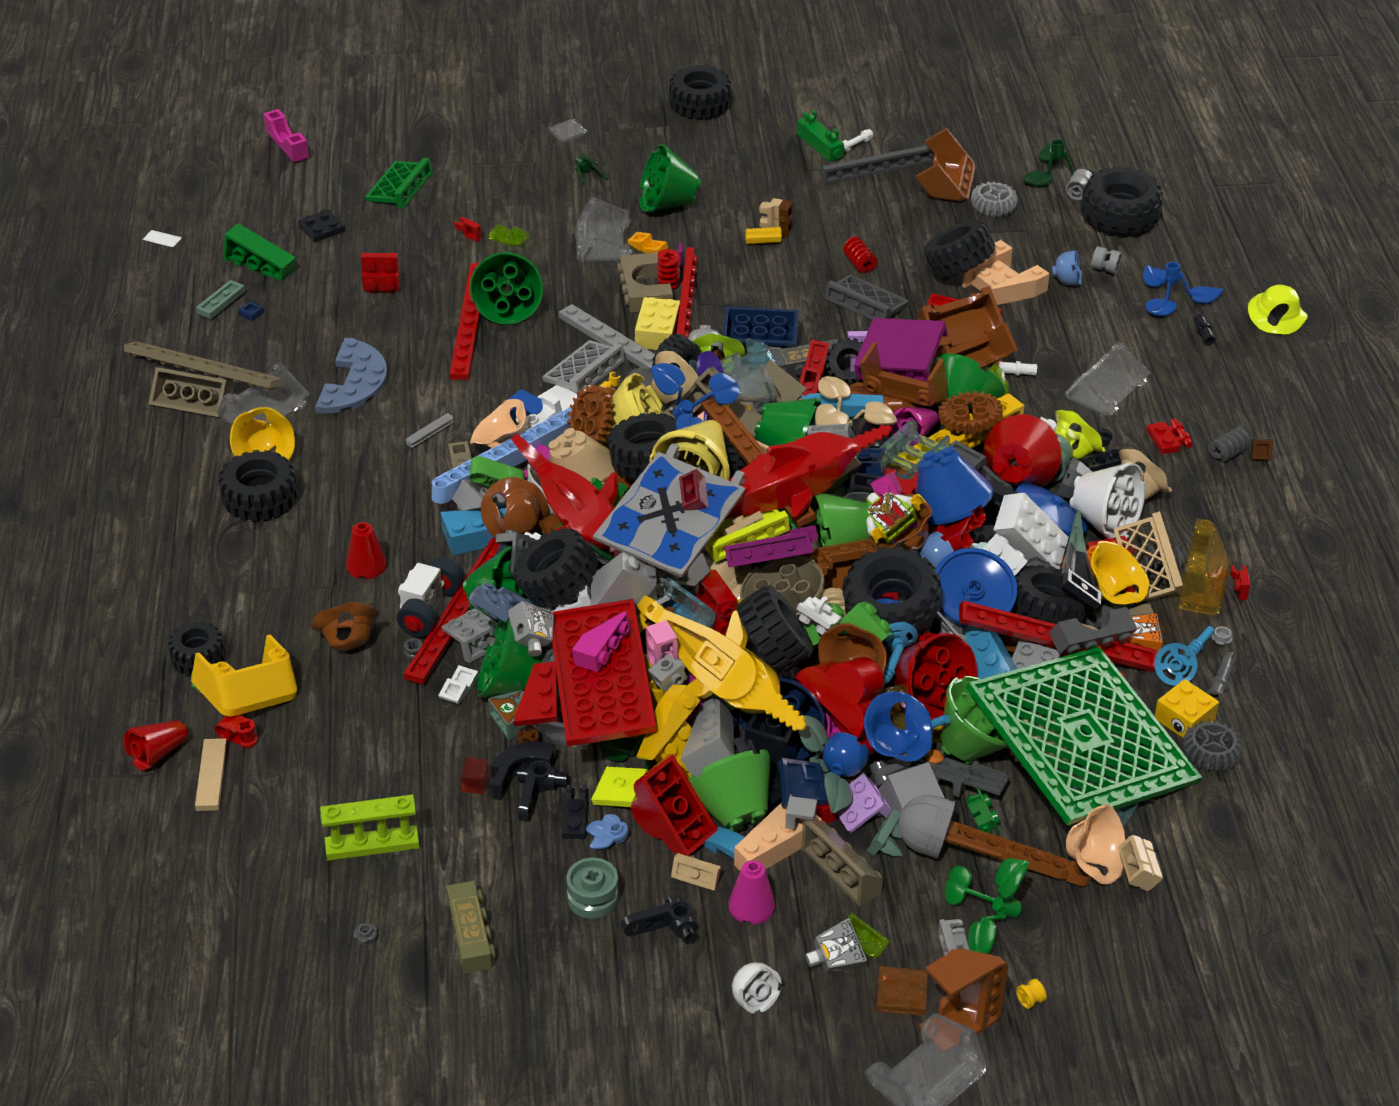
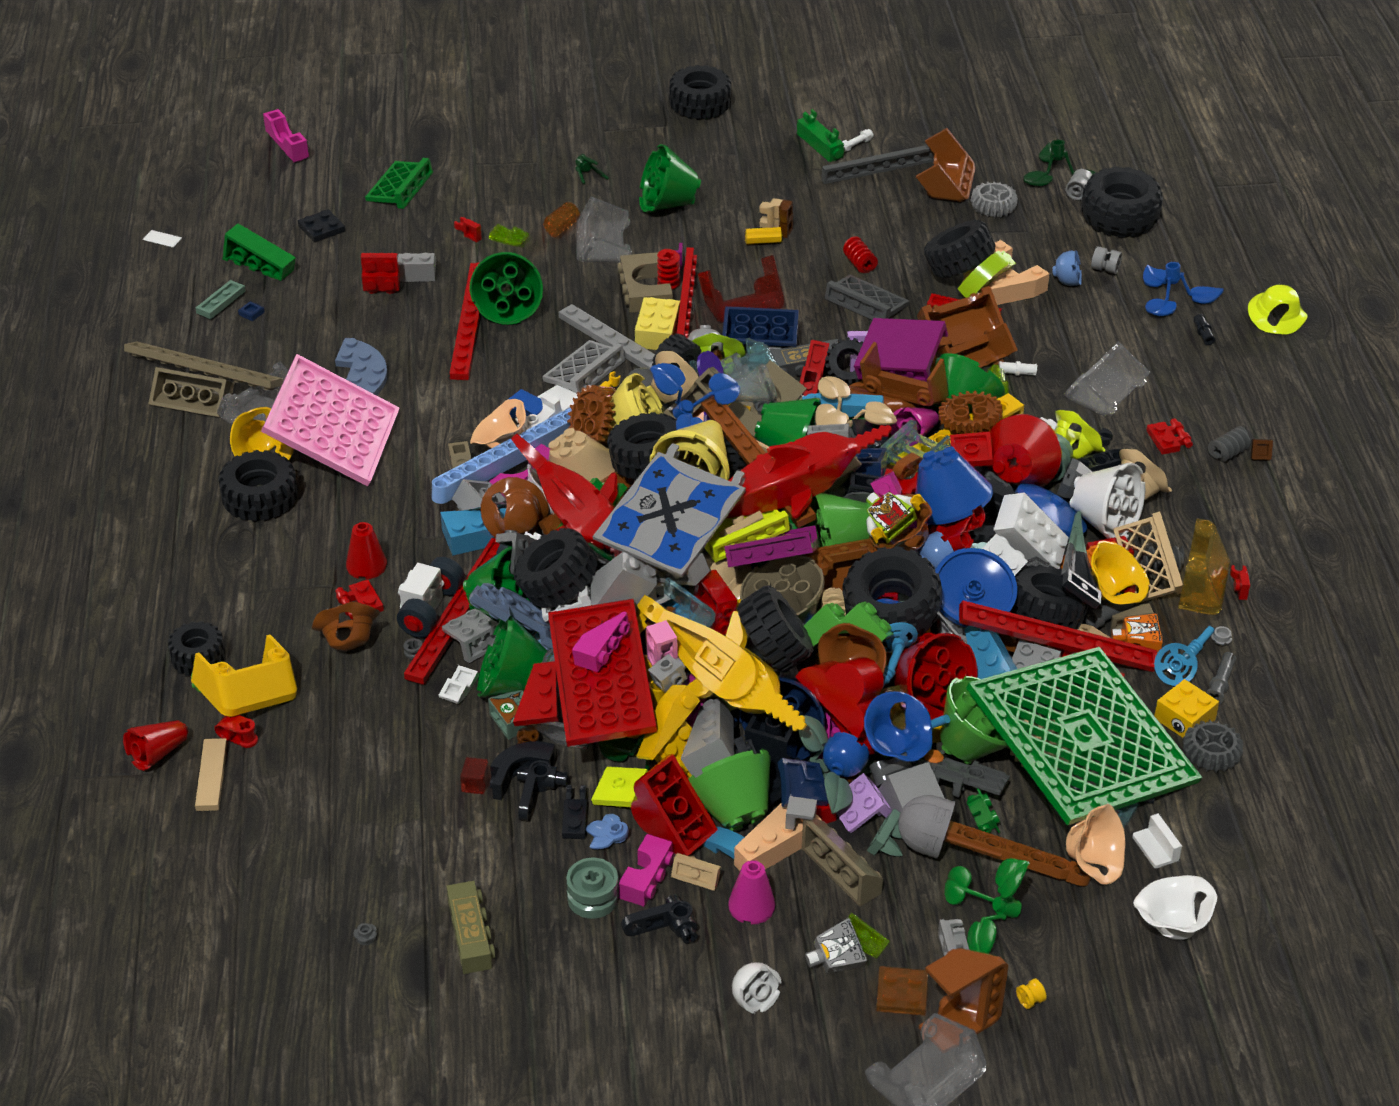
(331, 420): none -> bright pink plate
(359, 592): none -> red plate
(370, 842): lime fence -> none
(417, 267): none -> light grey slope
(429, 430): light grey axle -> none
(487, 471): bright green beam -> none
(531, 626): light grey torso -> none
(561, 219): none -> clear orange piece
(567, 130): clear piece -> none
(640, 884): none -> dark pink arch
(644, 243): light orange slope -> none
(693, 491): dark red slope -> none
(767, 292): none -> clear red windscreen
(820, 612): white hips -> none
(907, 465): none -> dark orange beam
(974, 447): none -> red plate
(986, 273): none -> lime arch
(1072, 636): dark grey arch -> none
(1140, 862): tan brick -> none
(1158, 843): none -> white panel
(1170, 905): none -> white piece

